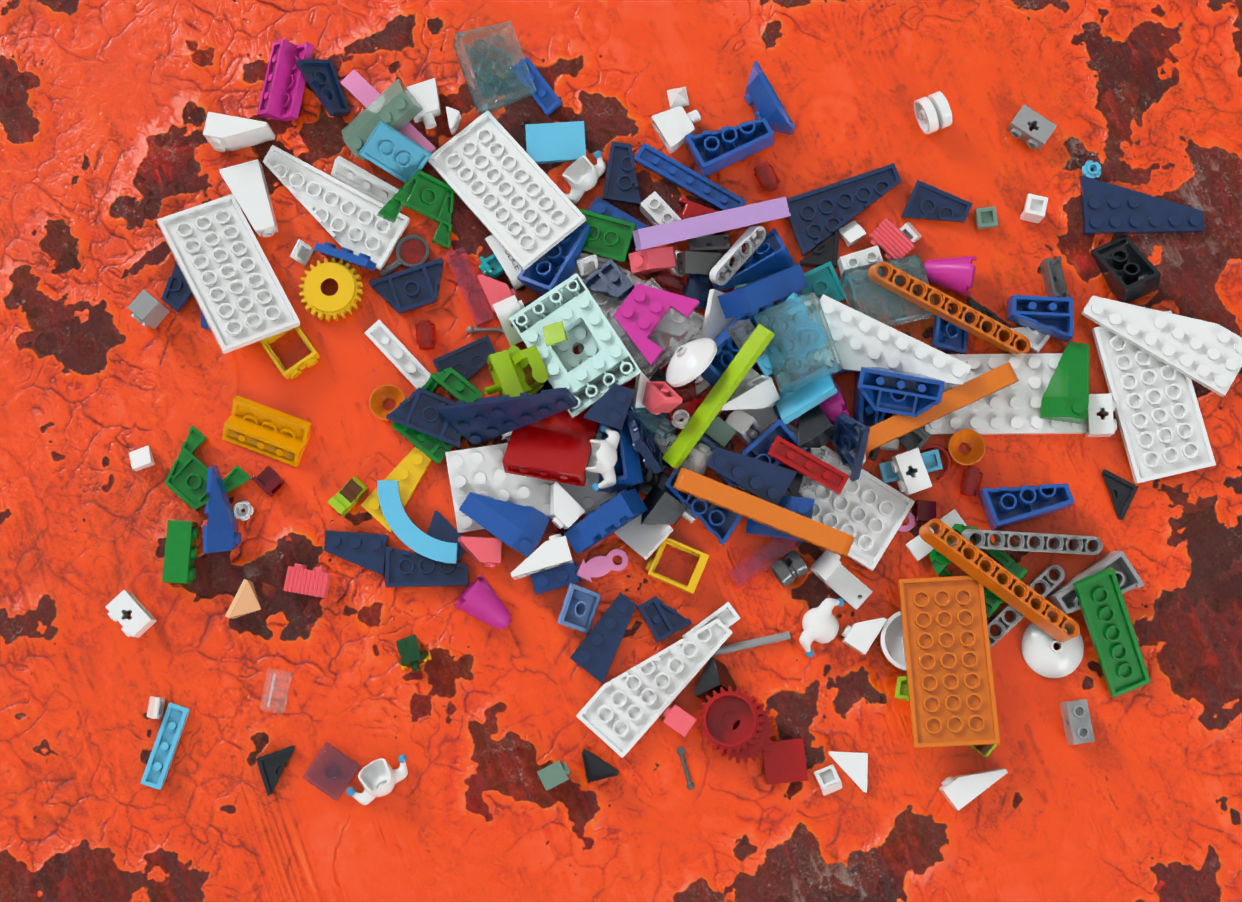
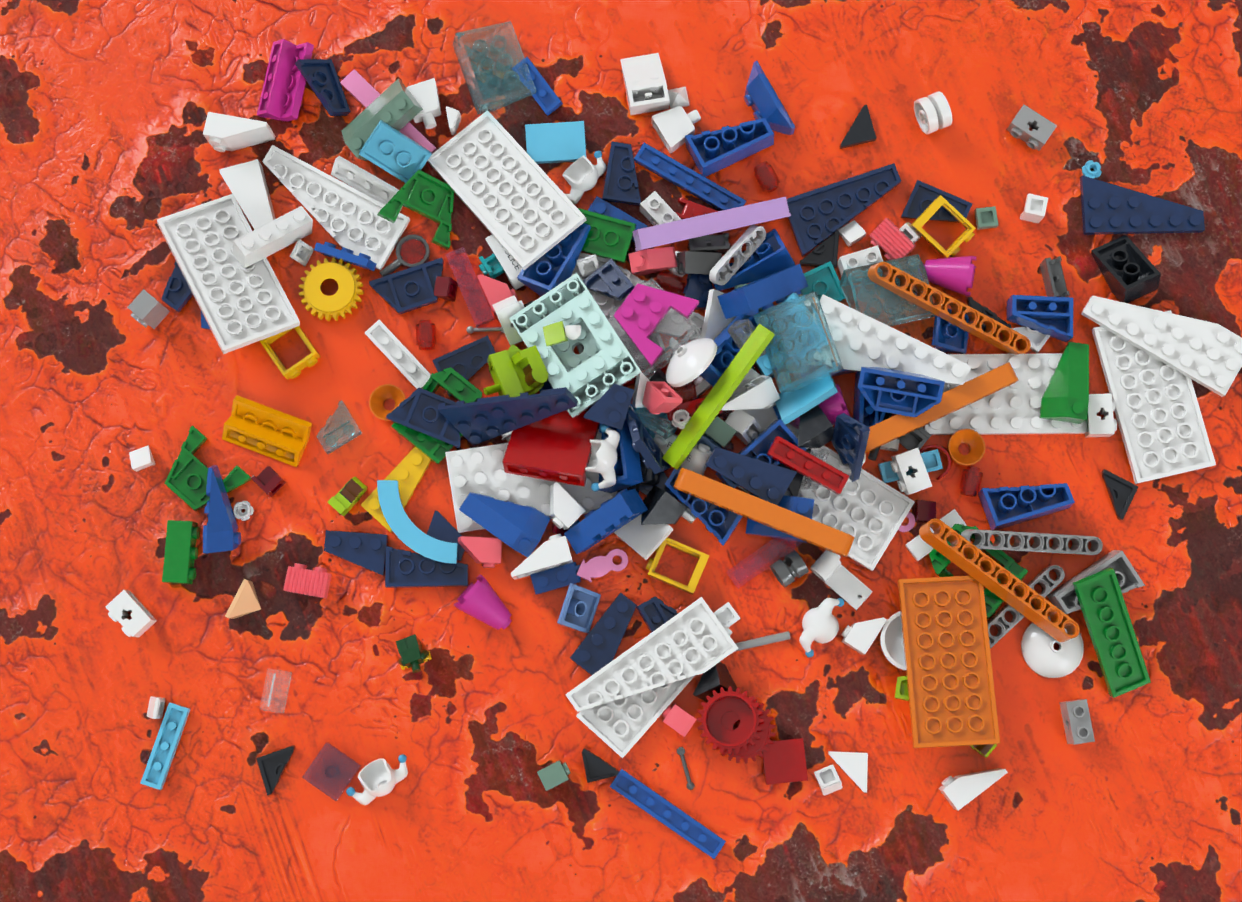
(272, 237): none -> white brick
(339, 429): none -> clear light blue wing
(445, 288): none -> dark red slope
(573, 331): none -> white hinge
(645, 84): none -> white slope
(667, 813): none -> blue plate
(675, 651): none -> white wing
(860, 131): none -> black tile
(954, 248): none -> yellow window

